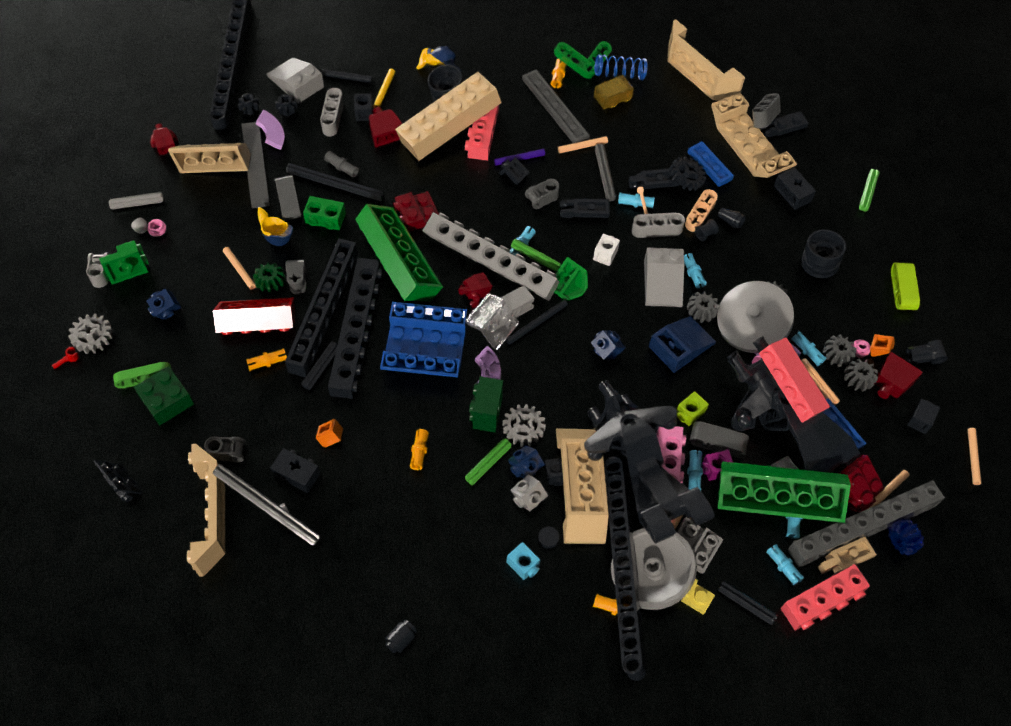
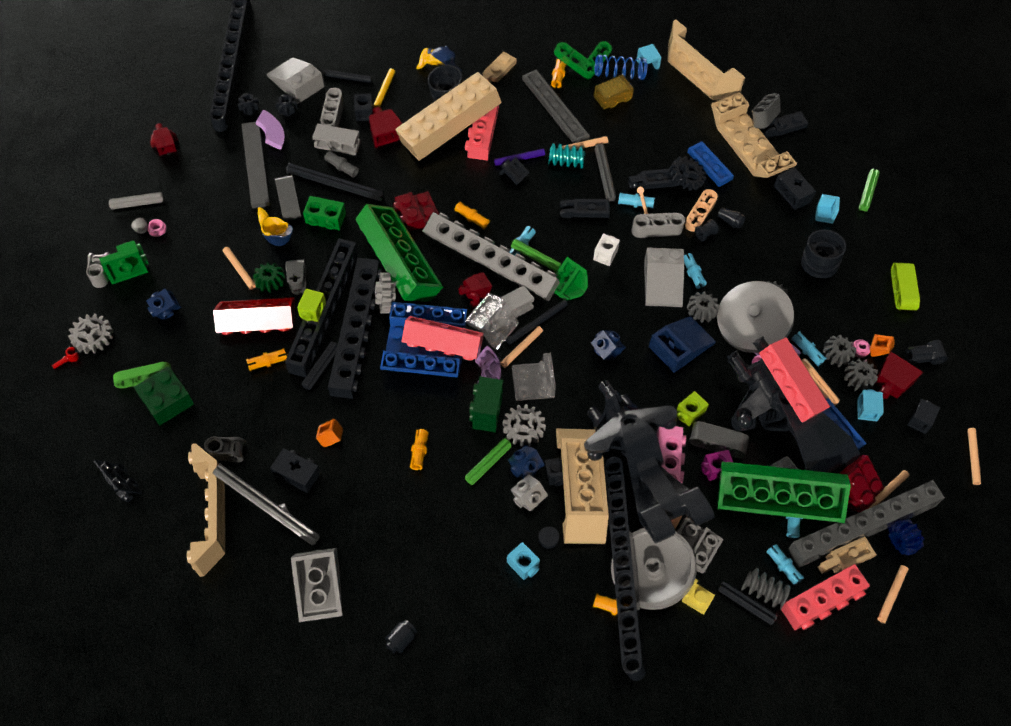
(211, 157): tan slope -> none
(311, 305): none -> lime brick
(317, 584): none -> light grey slope
(336, 139): none -> light grey piece
(385, 292): none -> light grey gear
(442, 337): none -> coral brick
(471, 215): none -> light orange pin
(499, 67): none -> tan hinge
(523, 345): none -> light nougat piece
(534, 380): none -> clear bracket
(543, 193): dark grey piece -> none
(566, 155): none -> teal piece
(650, 54): none -> medium azure panel
(694, 469): medium azure pin -> none
(766, 588): none -> dark grey piece
(827, 208): none -> medium azure panel
(870, 405): none -> medium azure brick
(891, 597): none -> light nougat piece

